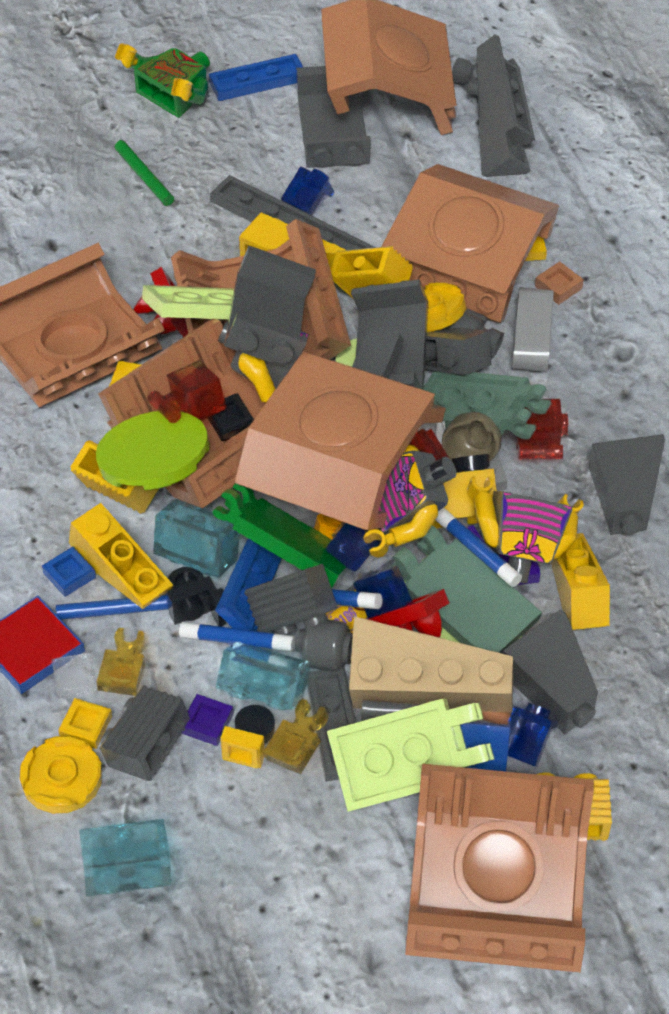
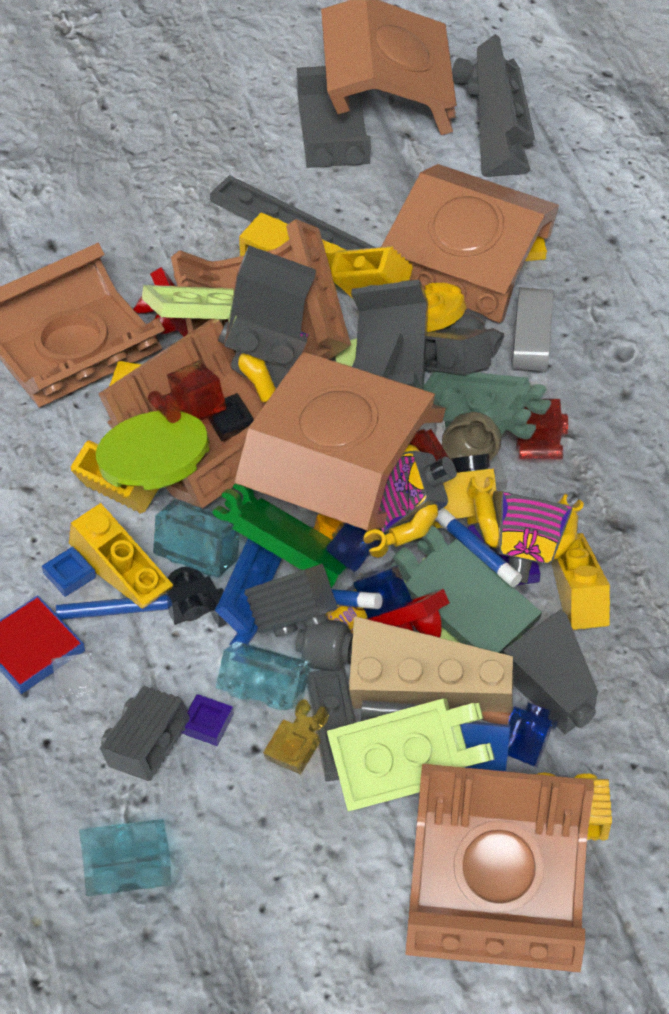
(61, 774): yellow tile -> none
(86, 722): yellow tile -> none
(122, 668): clear yellow plate -> none
(144, 173): green bar -> none
(168, 79): green torso -> none
(233, 635): blue bar -> none
(242, 747): yellow tile -> none
(255, 77): blue tile -> none
(256, 720): black tile -> none
(307, 189): clear blue bracket -> none
(561, 280): nougat tile -> none
(626, 480): dark grey slope -> none

